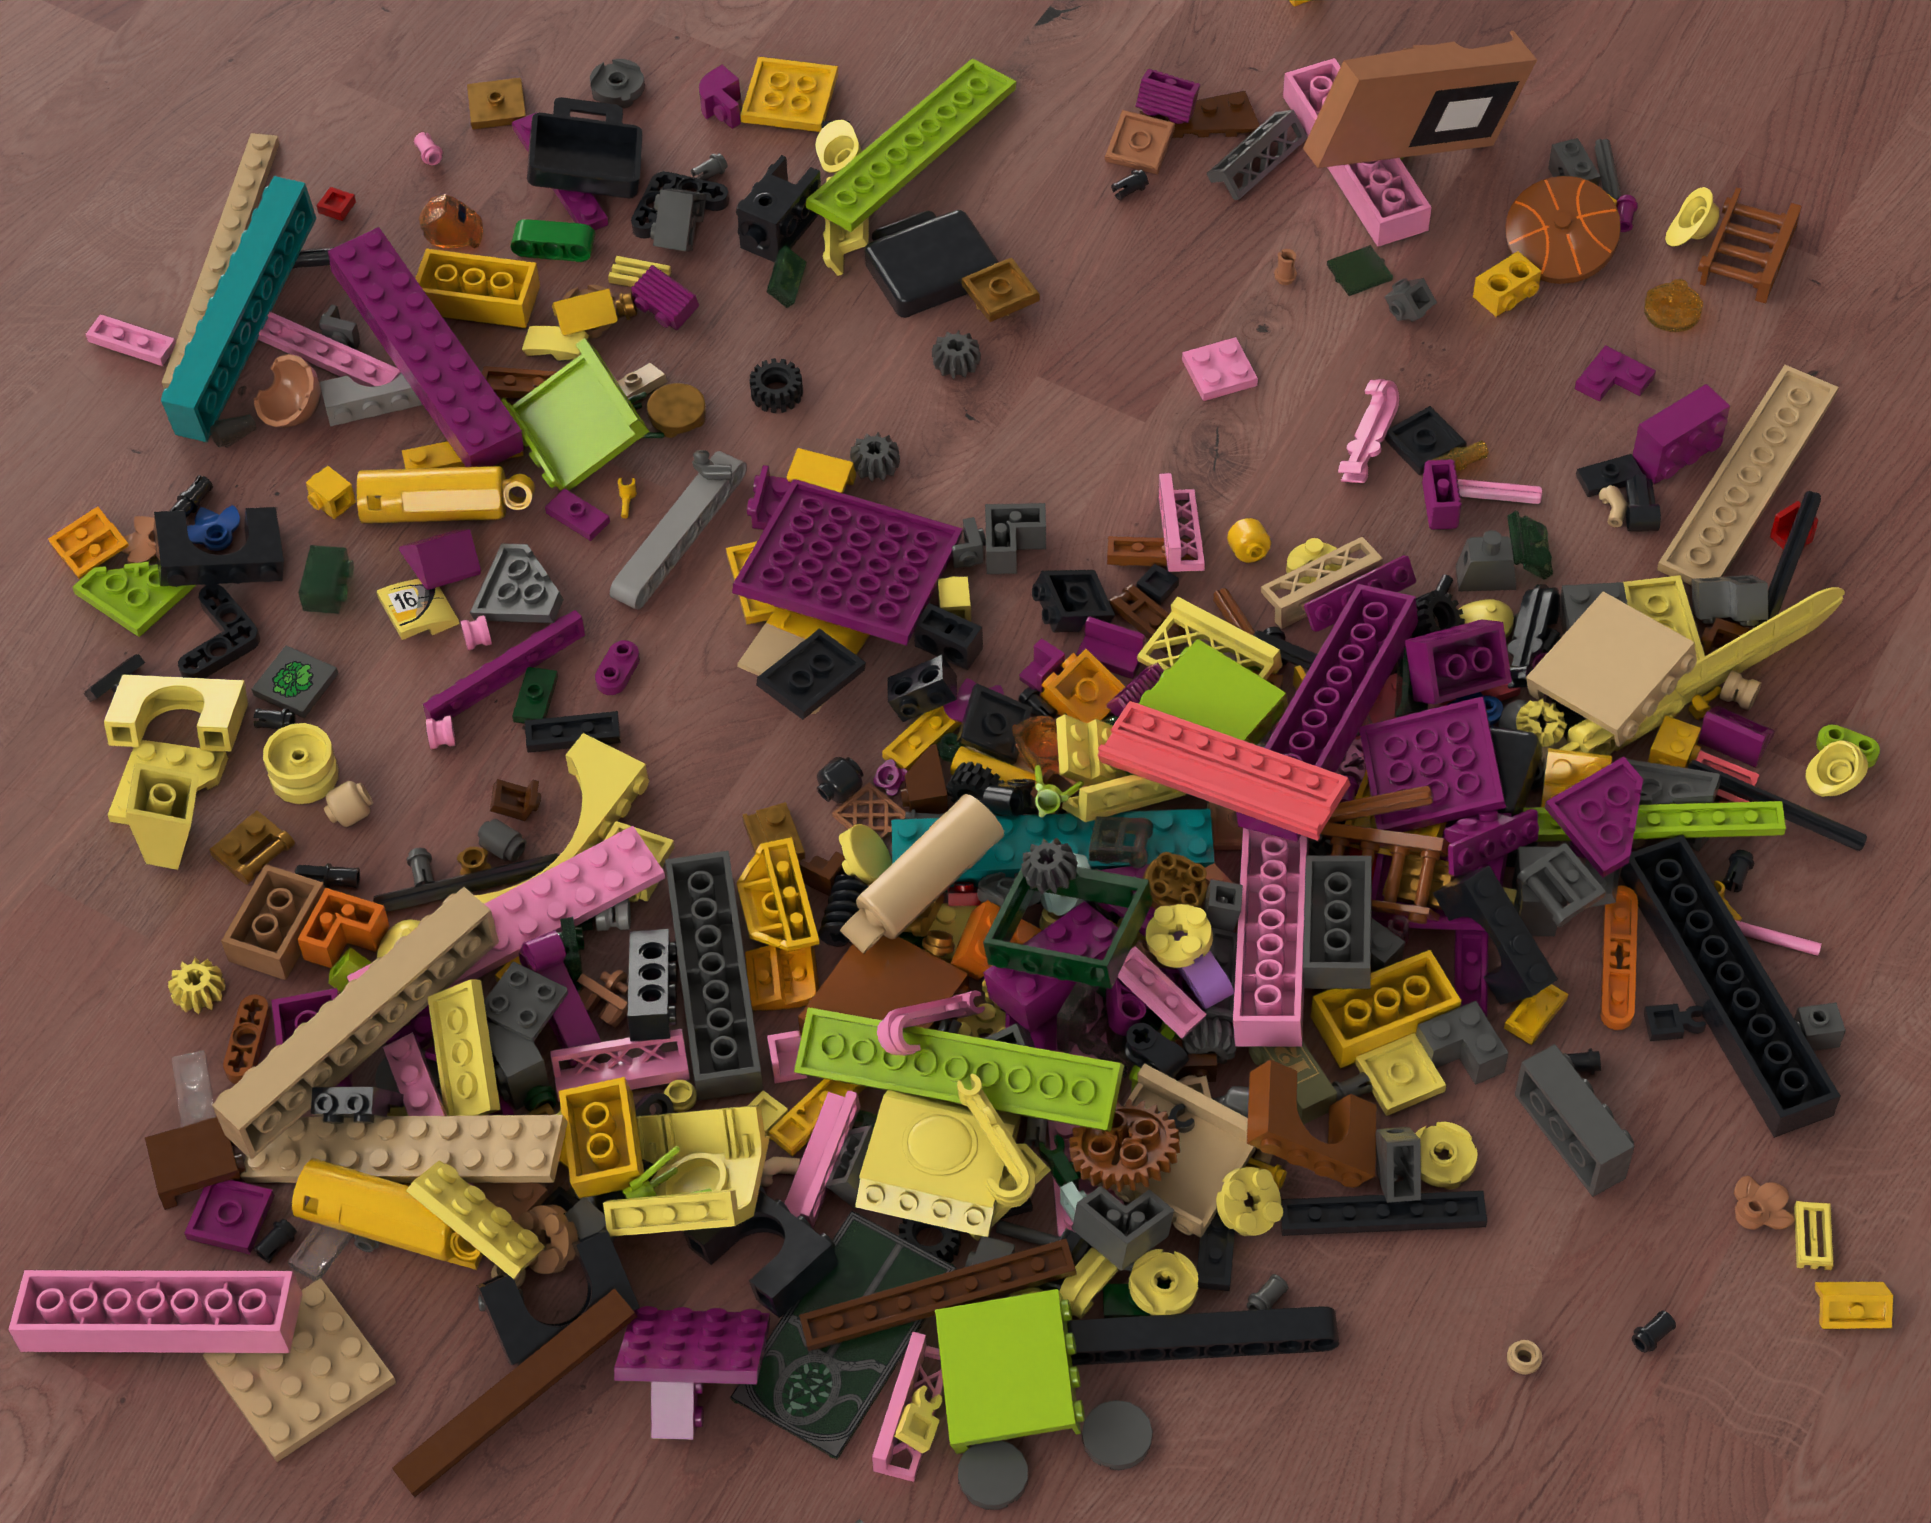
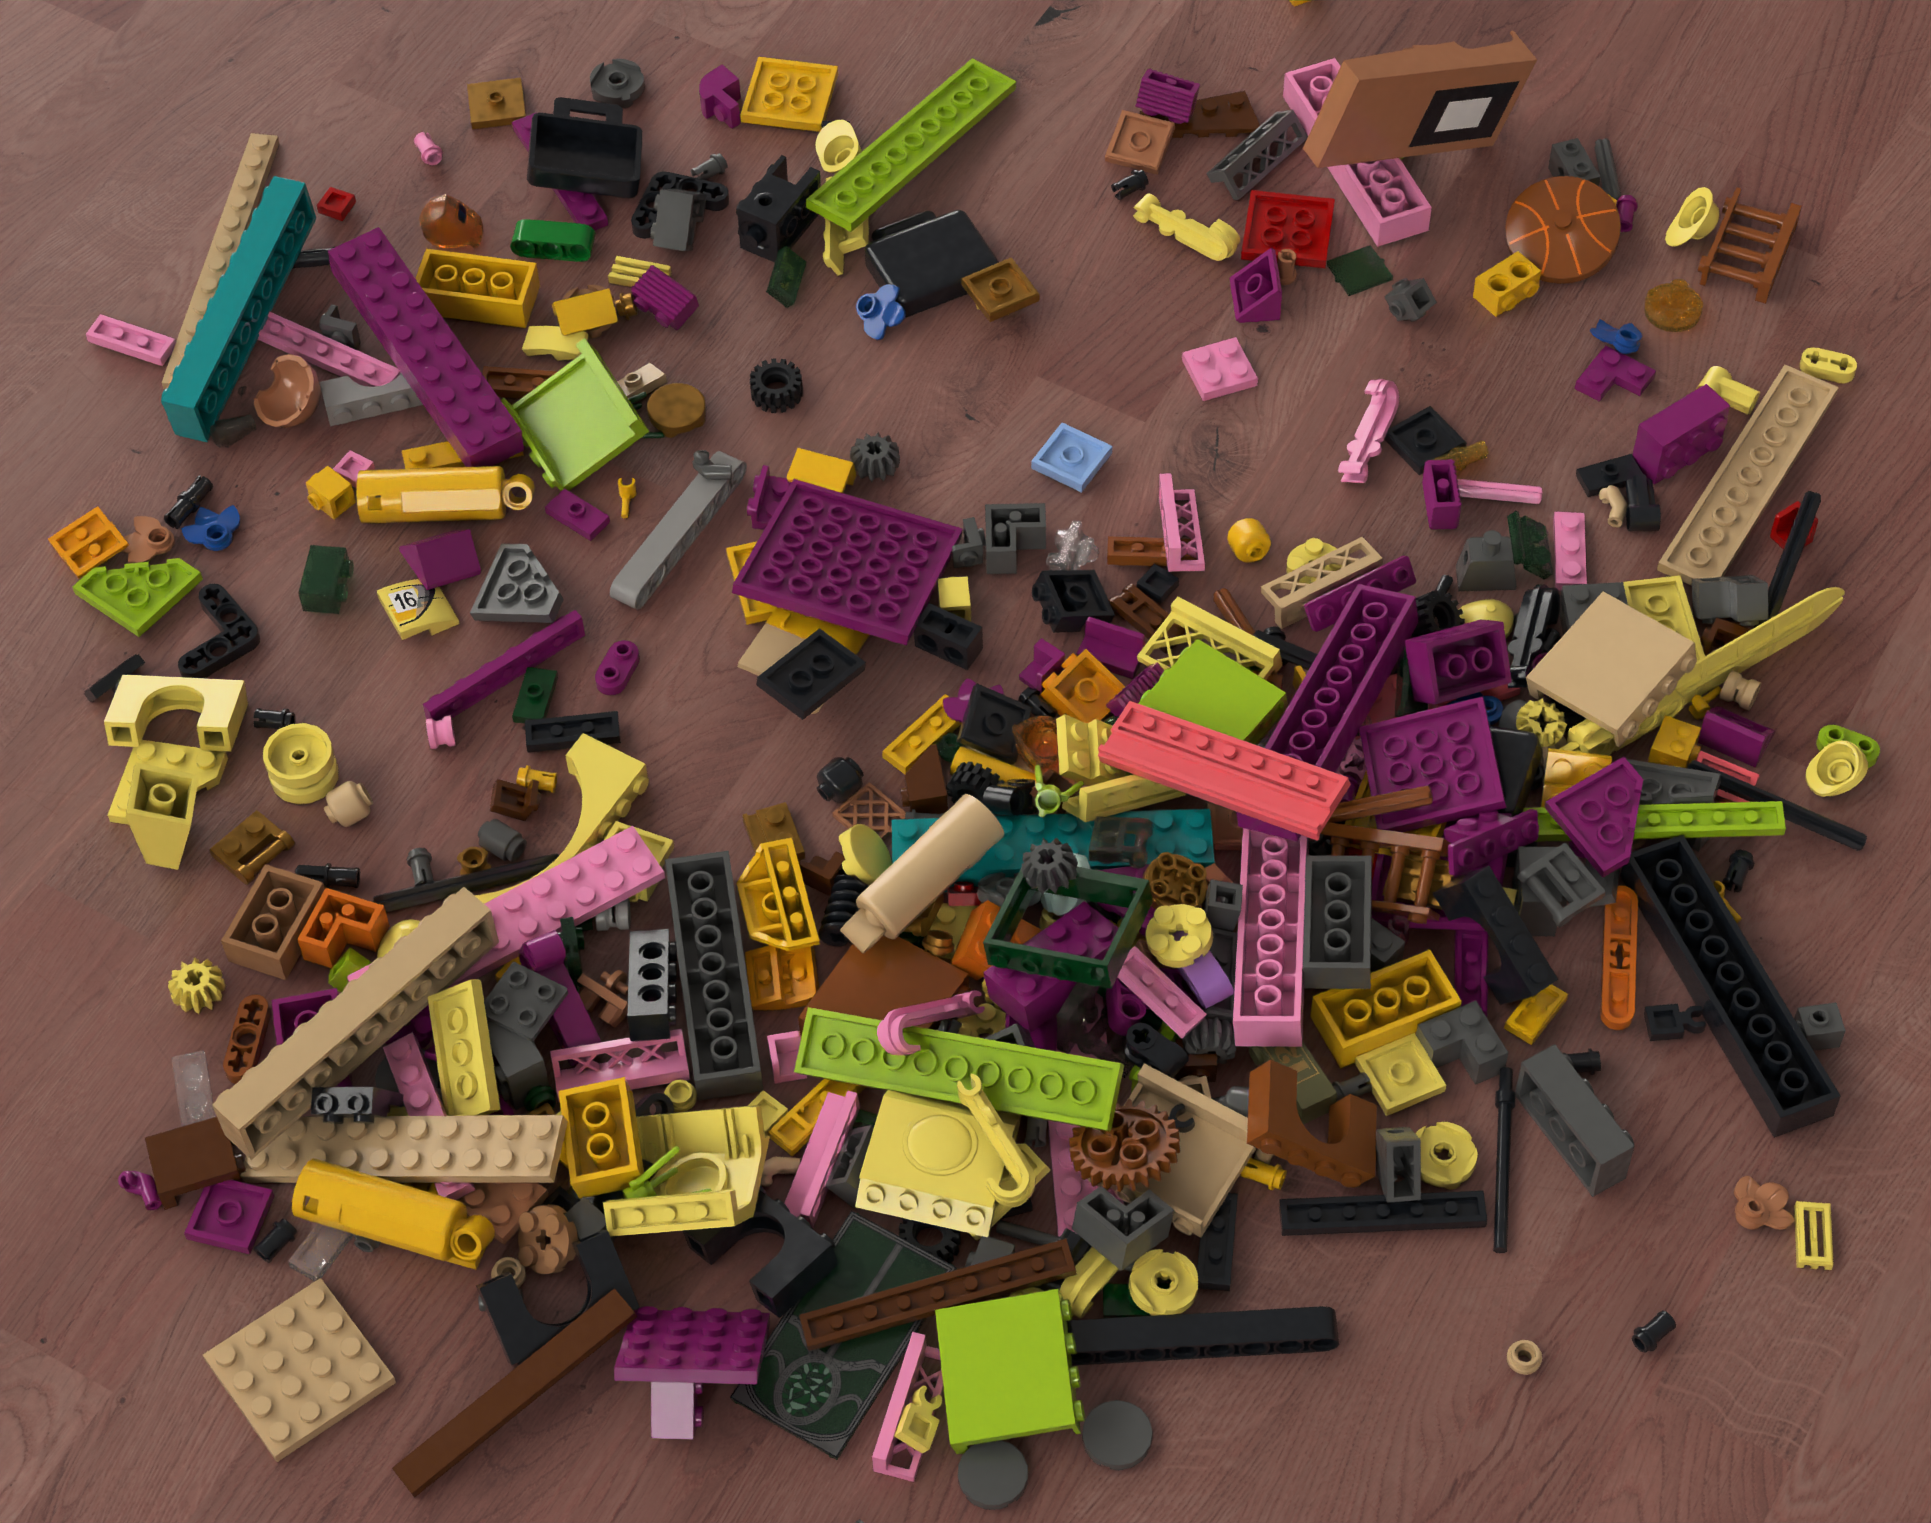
(142, 1185): none -> magenta arm
(156, 1311): bright pink brick -> none
(185, 564): black arch -> none
(294, 681): dark grey tile -> none
(351, 465): none -> bright pink plate
(476, 632): bright pink wheel -> none
(476, 1218): light yellow plate -> none
(546, 780): none -> yellow pin
(880, 311): none -> blue plate
(882, 776): magenta plate -> none
(922, 688): black brick -> none
(956, 354): dark grey gear -> none
(1061, 1168): dark green plate -> none
(1069, 1197): light aqua plate -> none
(1071, 457): none -> light blue plate
(1075, 549): none -> clear hips
(1215, 242): none -> light yellow piece
(1257, 290): none -> magenta slope
(1266, 1199): light yellow plate -> none
(1268, 1294): dark grey pin -> none
(1288, 223): none -> red plate
(1505, 1102): none -> black bar
(1569, 549): none -> bright pink plate
(1624, 339): none -> blue plate
(1734, 393): none -> light yellow piece
(1779, 938): bright pink bar -> none
(1828, 365): none -> light yellow beam
(1854, 1305): yellow panel -> none

